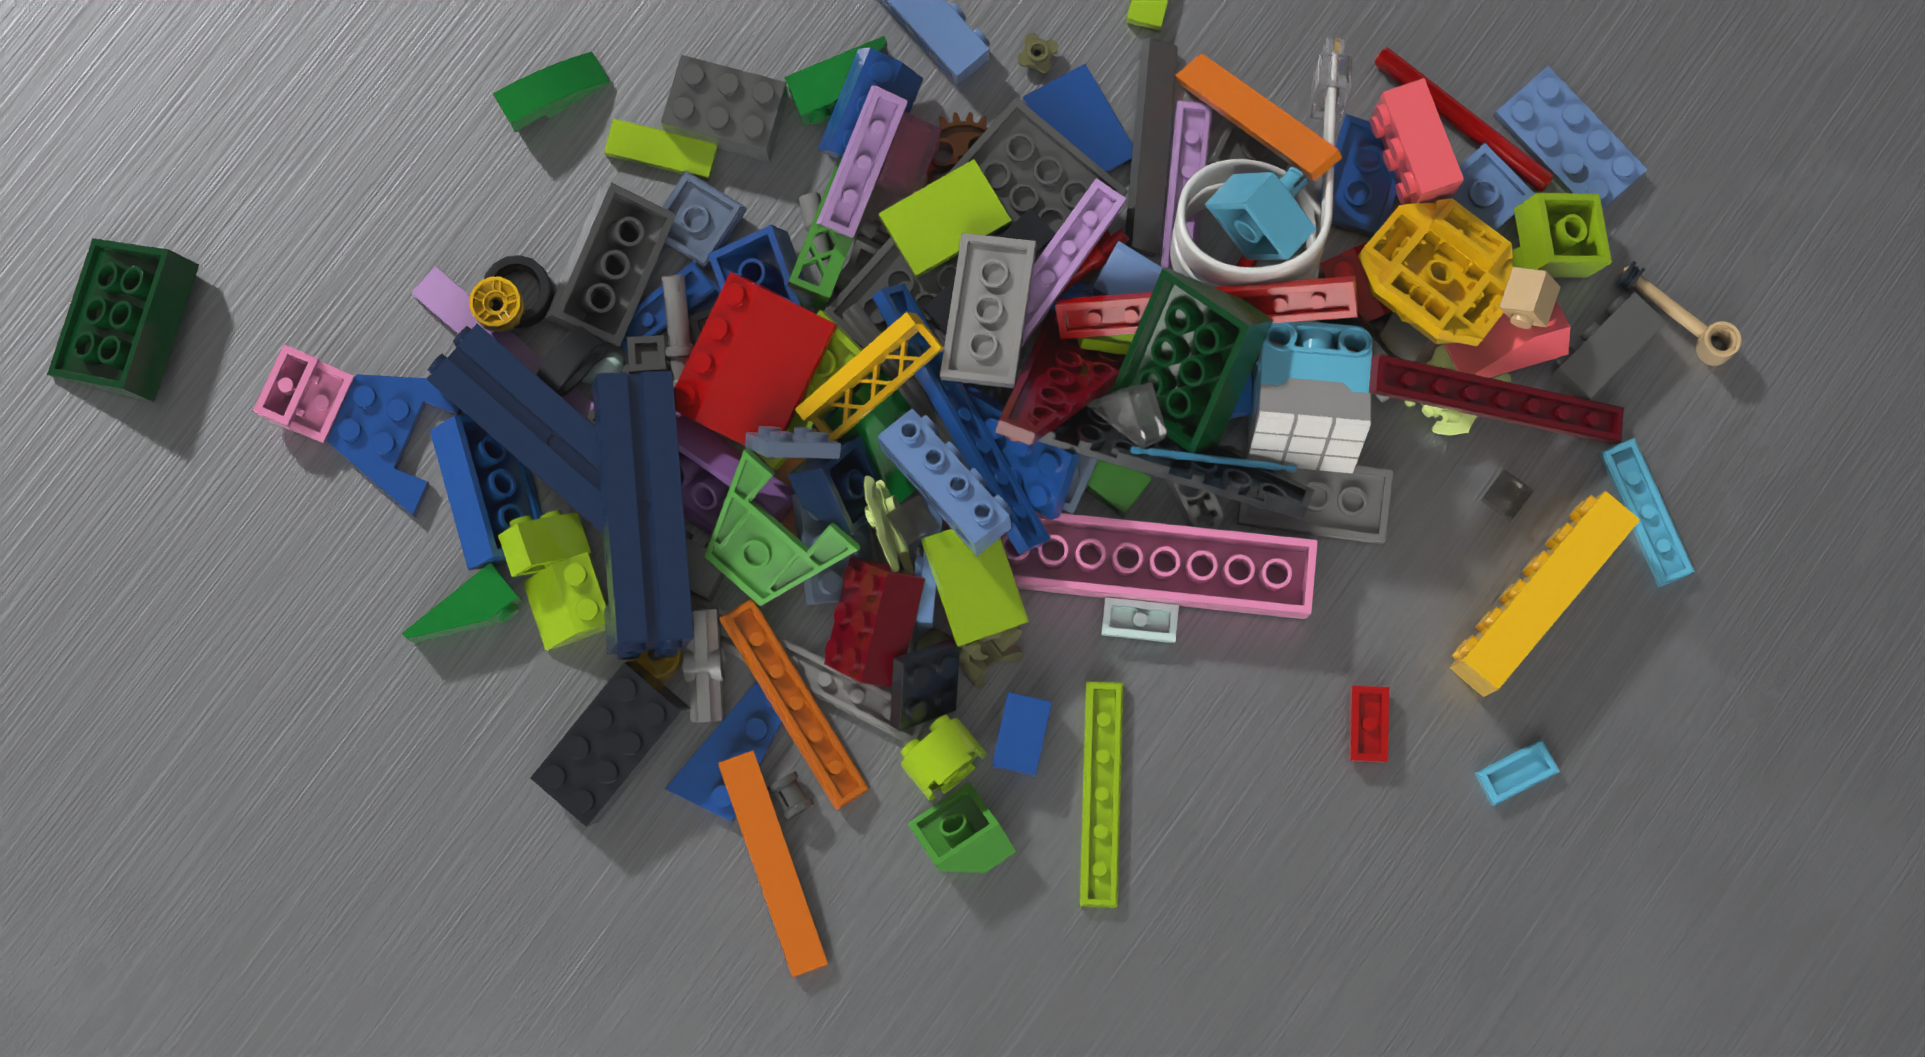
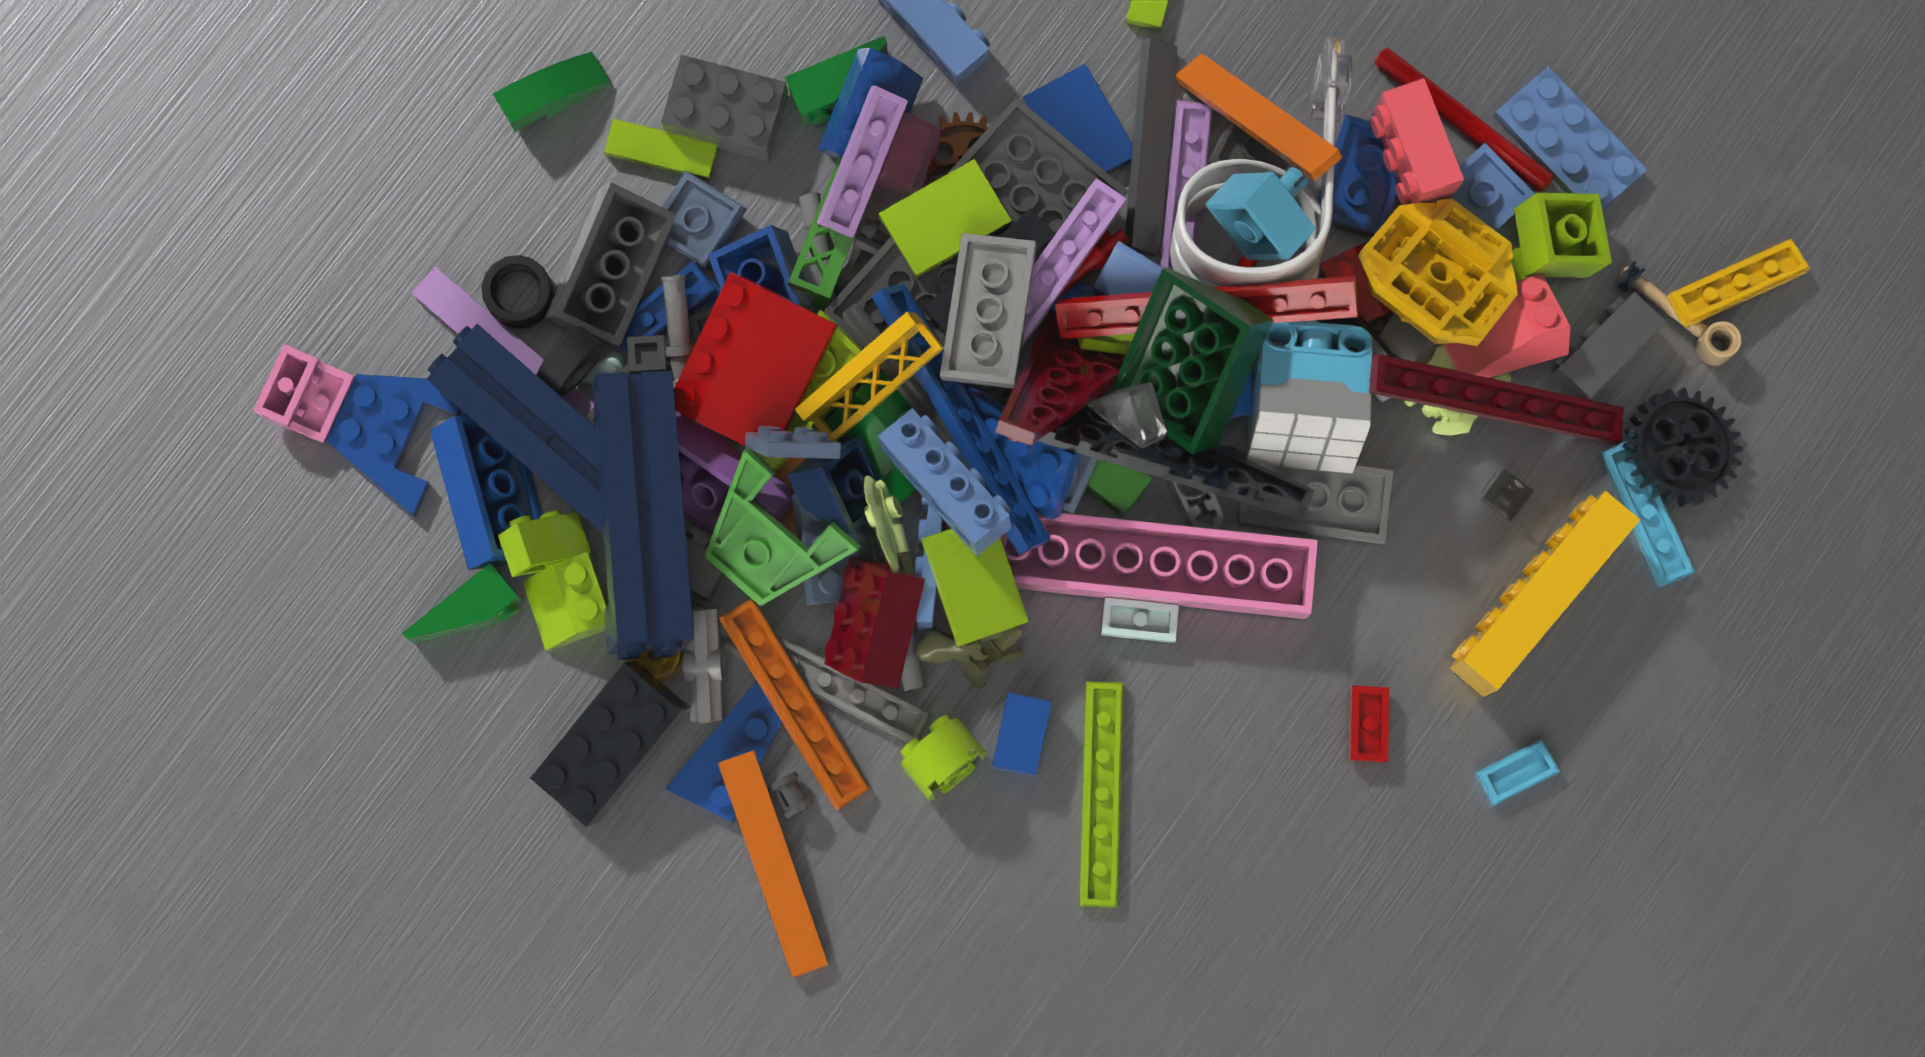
(123, 318): dark green slope -> none
(481, 304): yellow wheel -> none
(912, 520): clear smoke tile -> none
(924, 684): black plate -> none
(962, 834): bright green slope -> none
(1037, 63): olive plate -> none
(1213, 459): dark azure piece -> none
(1529, 297): tan brick -> none
(1692, 479): none -> black gear
(1738, 283): none -> yellow tile

